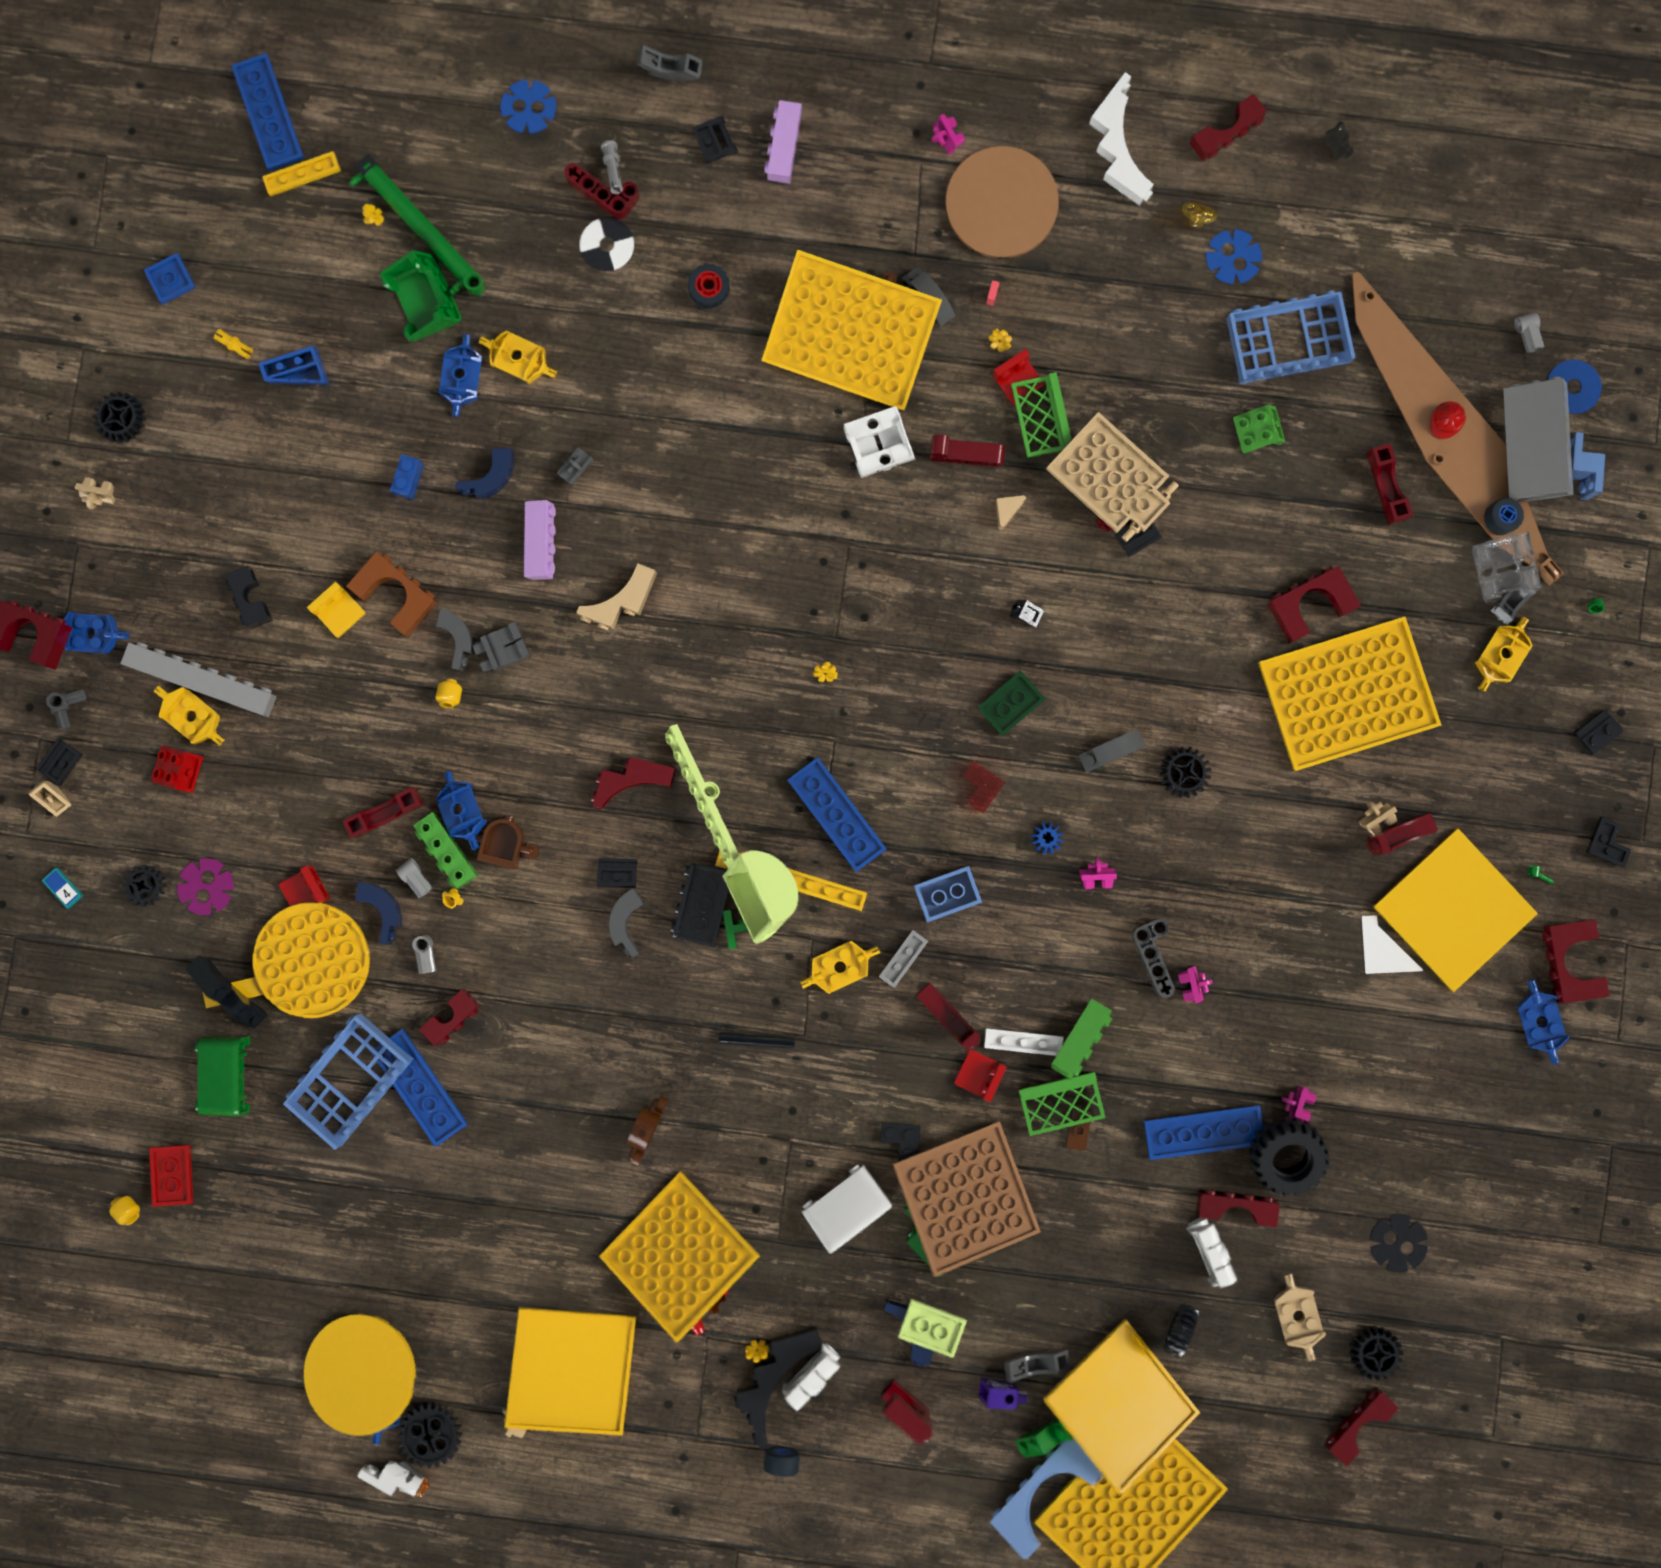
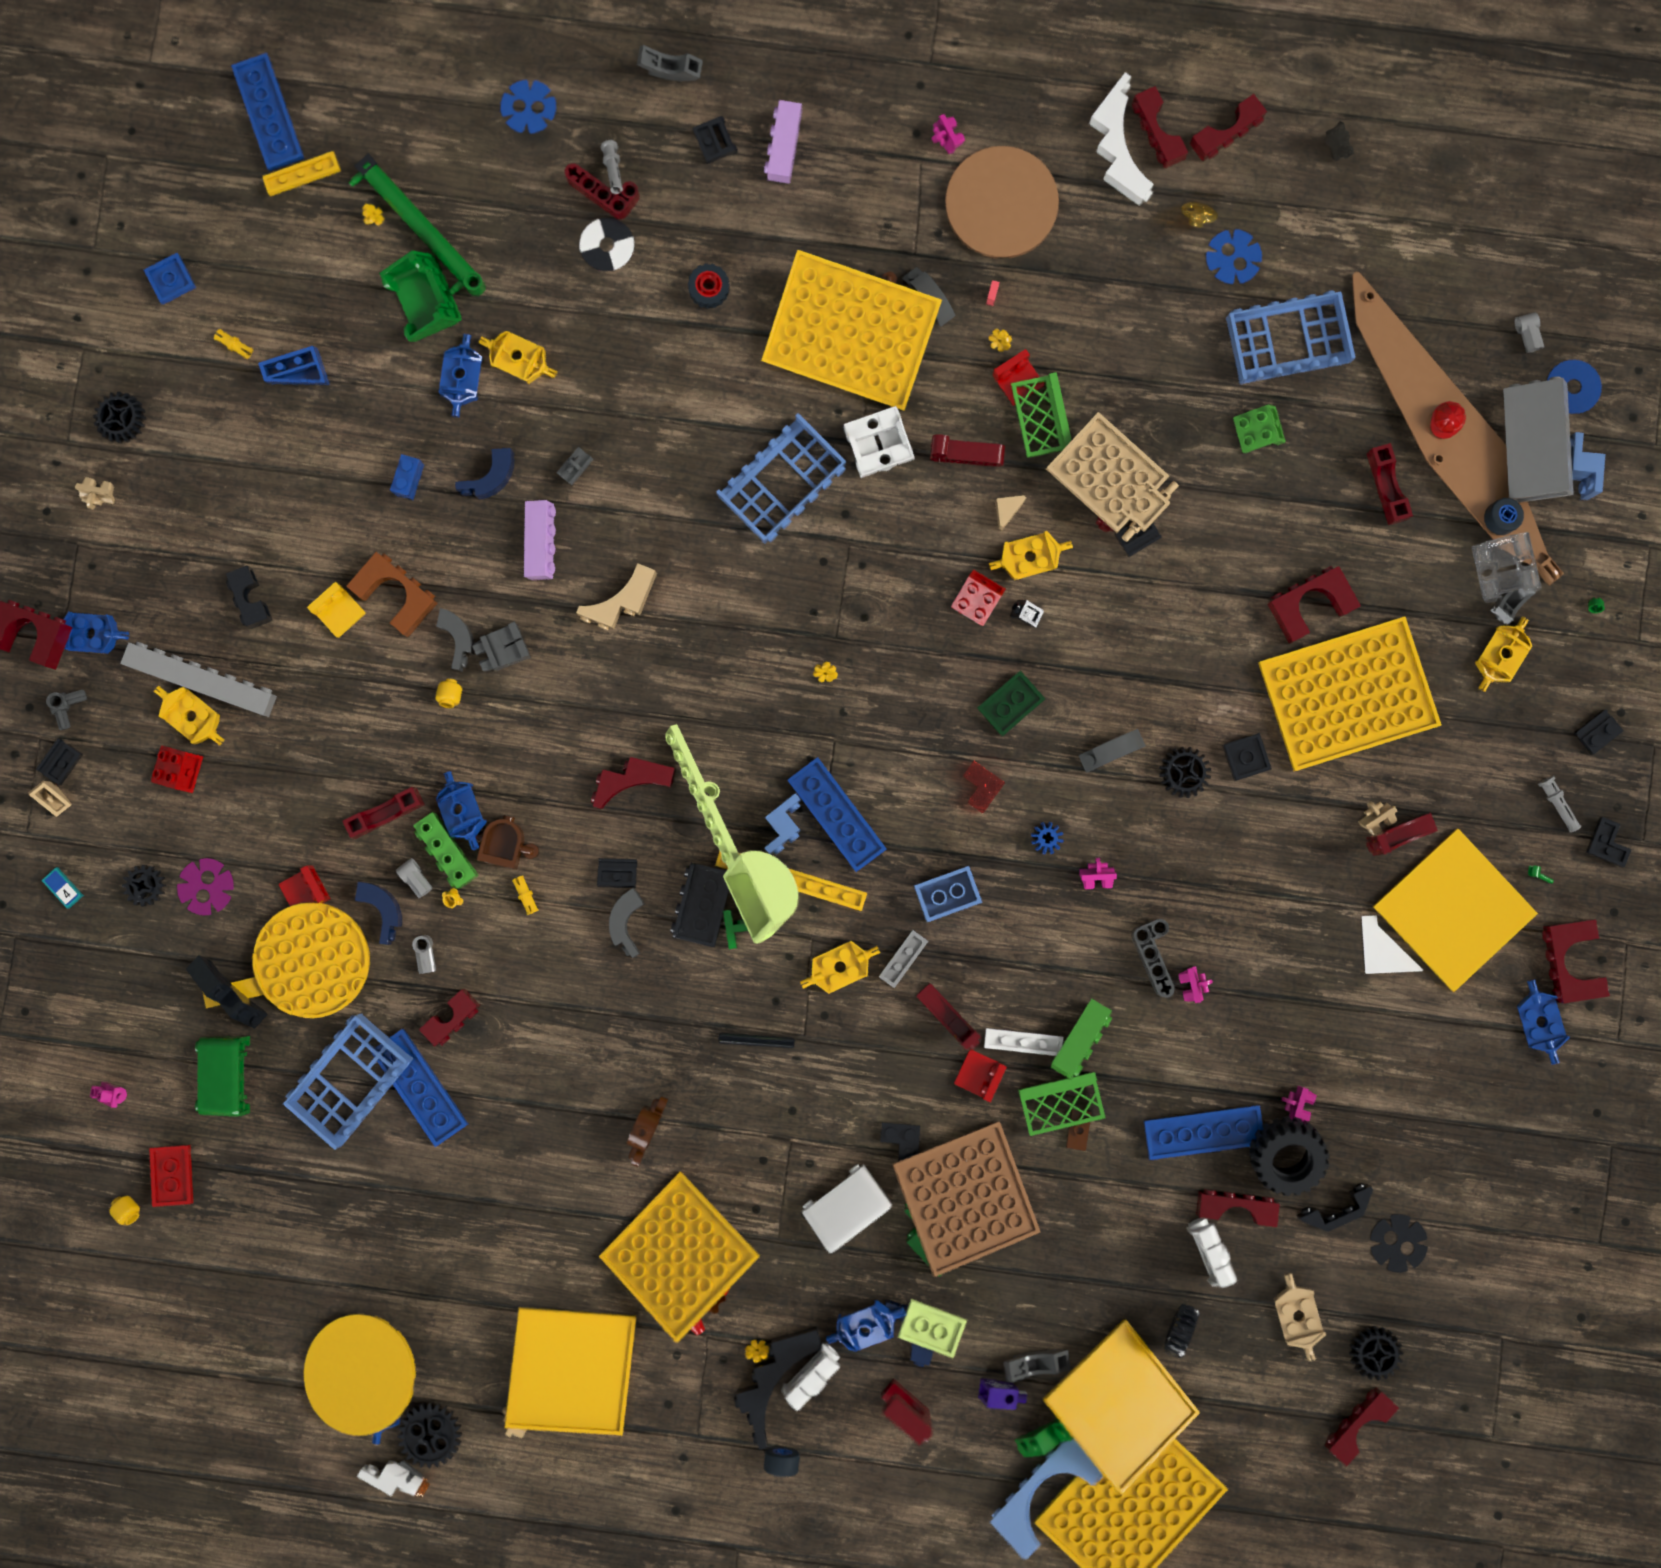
(108, 1094): none -> dark pink hips
(525, 895): none -> yellow pin
(762, 459): none -> medium blue window
(783, 825): none -> medium blue bracket
(877, 1318): none -> blue plate
(978, 597): none -> bracket
(1045, 551): none -> yellow plate
(1169, 148): none -> dark red arch
(1246, 757): none -> black plate
(1360, 1196): none -> black slope
(1555, 796): none -> light grey pin

